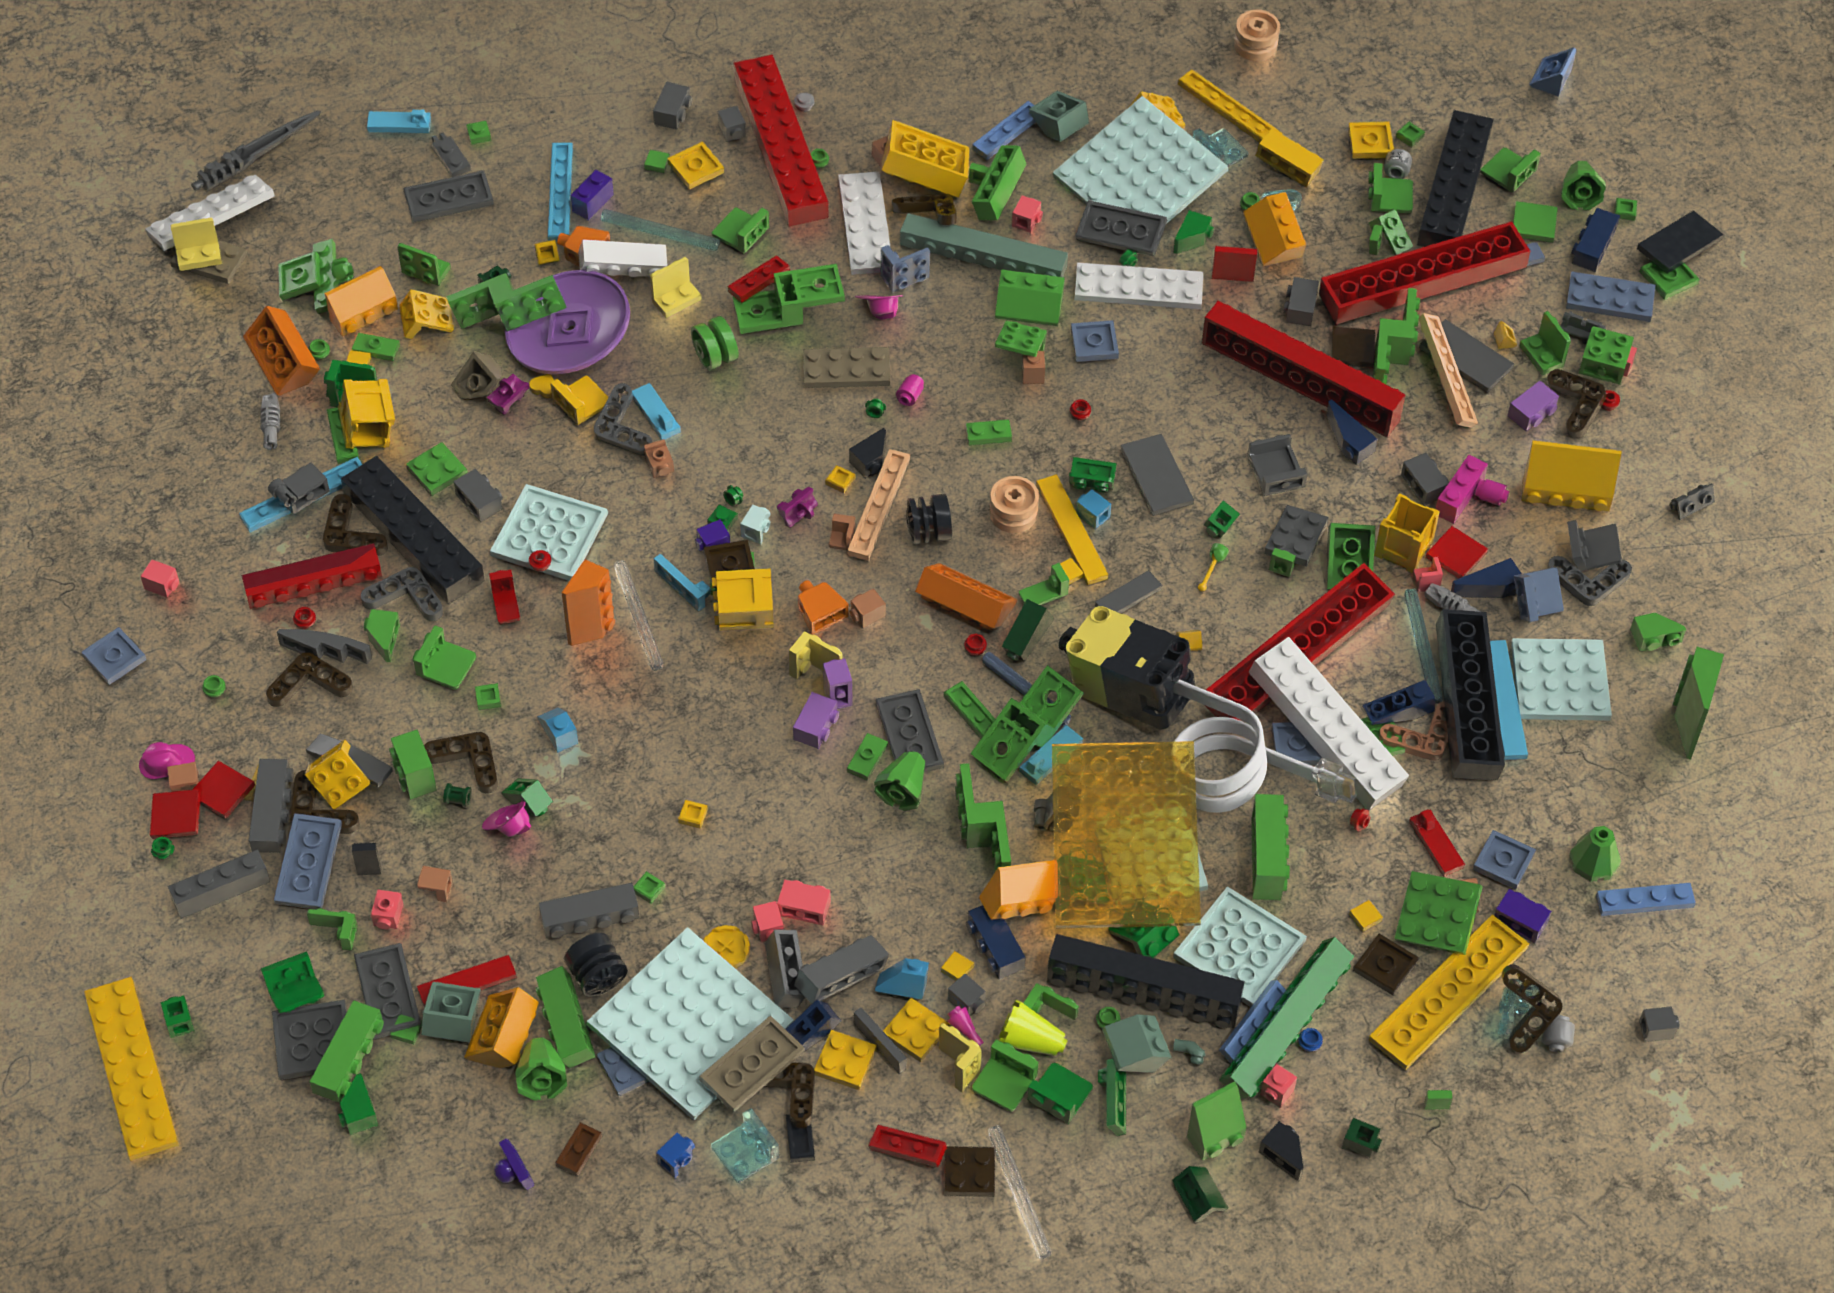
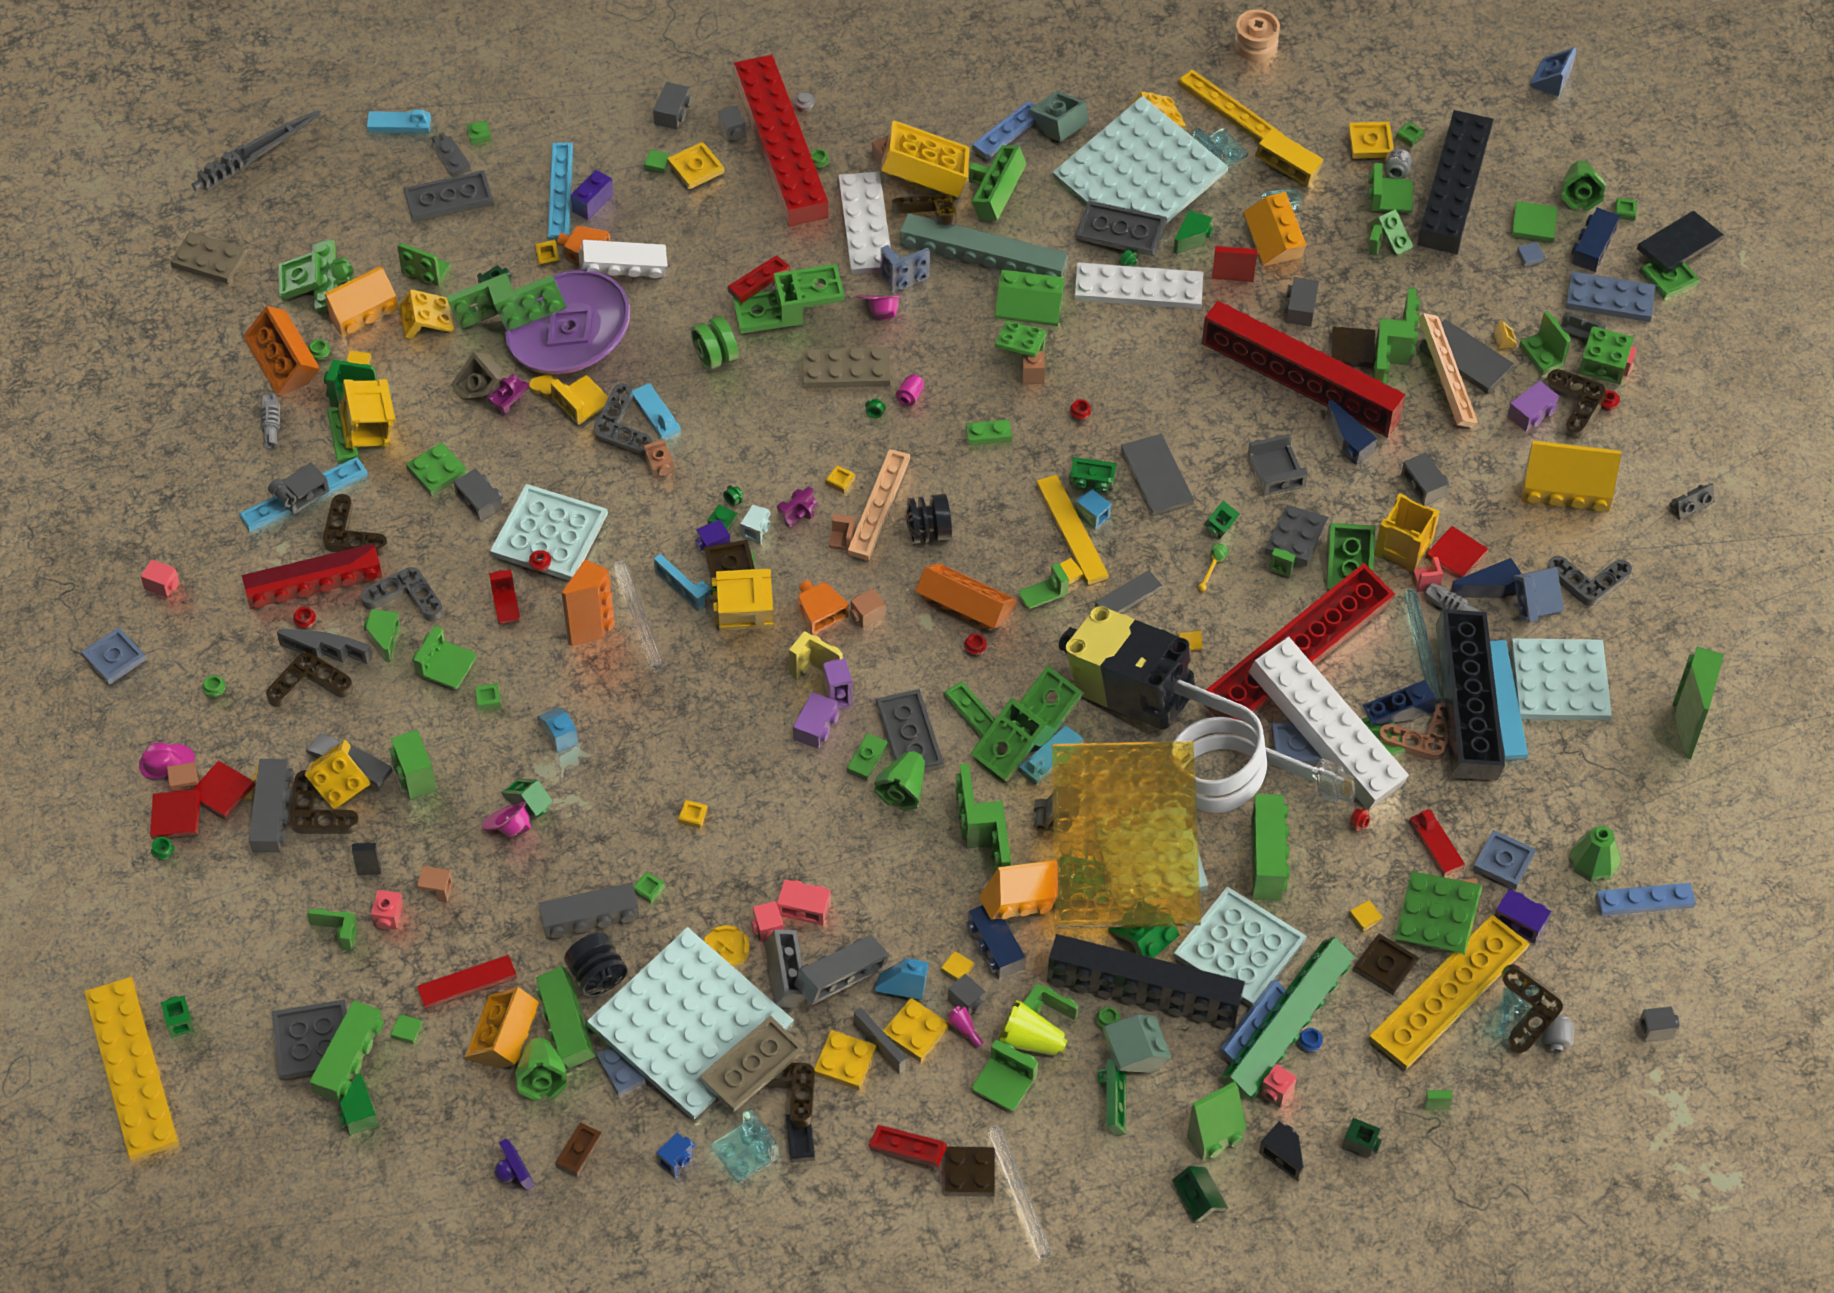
(196, 244): light yellow bracket -> none
(218, 206): white plate -> none
(219, 884): dark grey brick -> none
(292, 983): green bracket -> none
(307, 861): sand blue plate -> none
(378, 346): bright green plate -> none
(387, 987): dark grey tile -> none
(413, 529): black brick -> none
(450, 1012): sand green slope -> none
(457, 795): dark green bush -> none
(469, 749): dark brown beam -> none
(660, 229): clear light blue axle -> none
(672, 288): light yellow bracket -> none
(742, 229): bright green bracket -> none
(814, 1024): dark blue slope -> none
(869, 454): black slope -> none
(964, 1051): light yellow bracket -> none
(1012, 677): sand blue axle -> none
(1014, 504): light nougat wheel -> none
(1026, 214): coral brick -> none
(1027, 630): dark green slope -> none
(1059, 1092): green bracket -> none
(1094, 341): sand blue plate -> none
(1191, 1048): sand green arm -> none
(1248, 200): bright green plate -> none
(1427, 269): red brick -> none
(1461, 489): dark pink brick -> none
(1492, 492): dark pink brick -> none
(1511, 169): bright green bracket -> none
(1594, 546): dark grey bracket -> none
(1656, 631): bright green slope -> none

